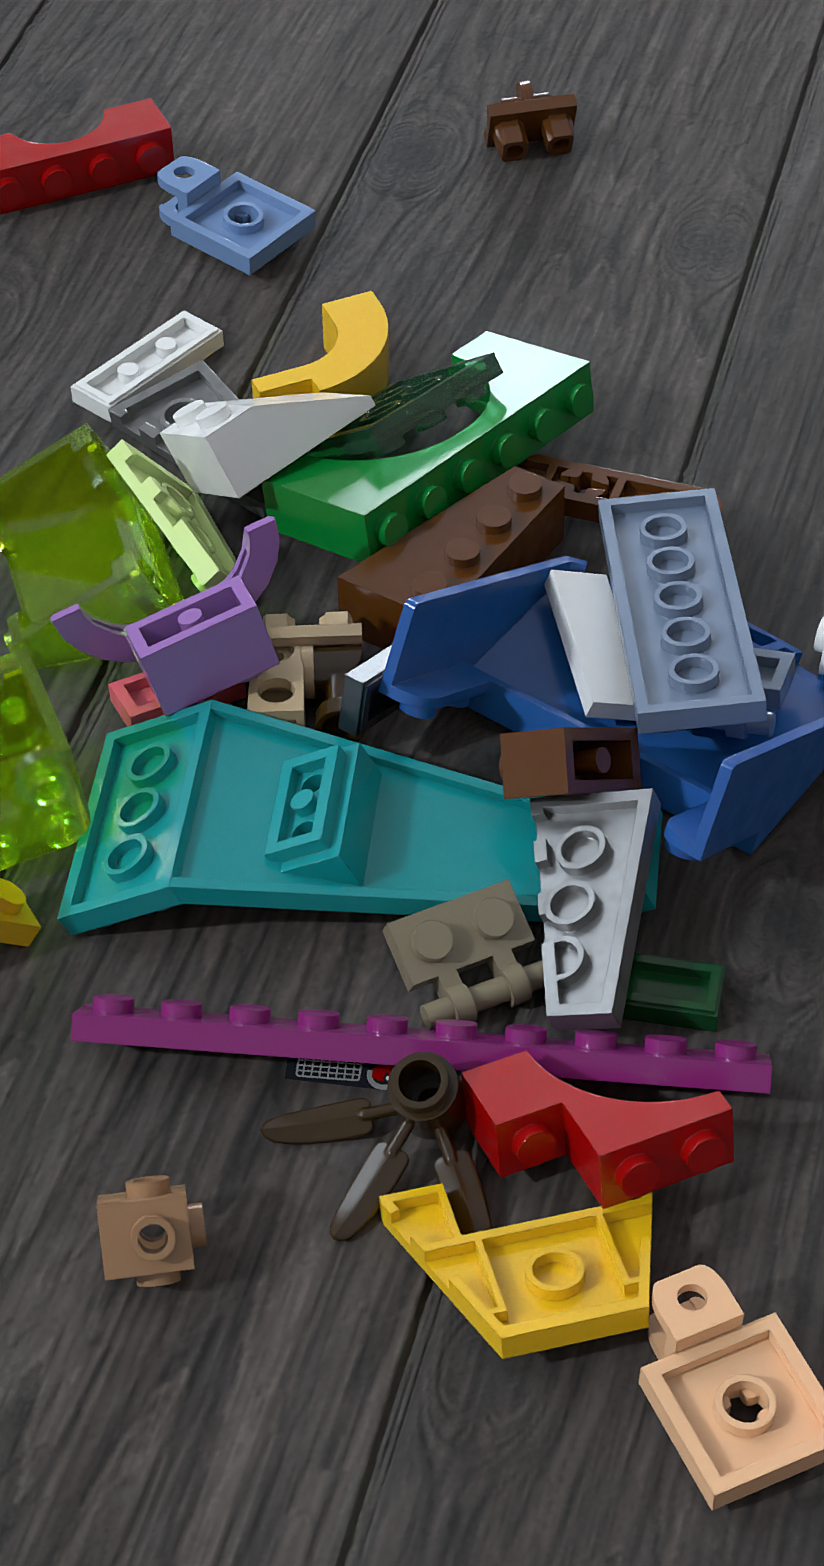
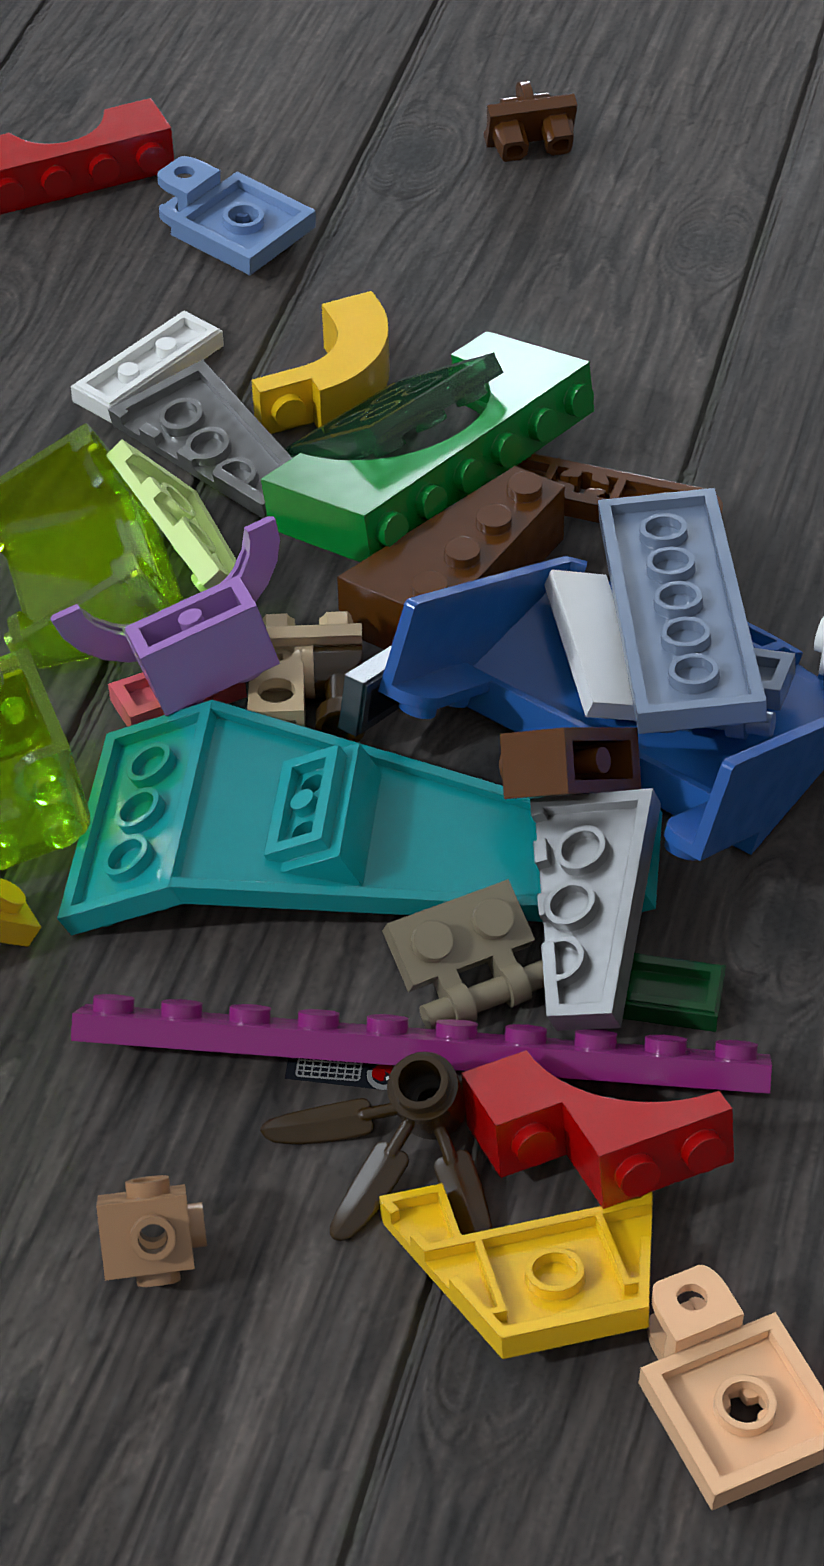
(243, 442): white slope -> none

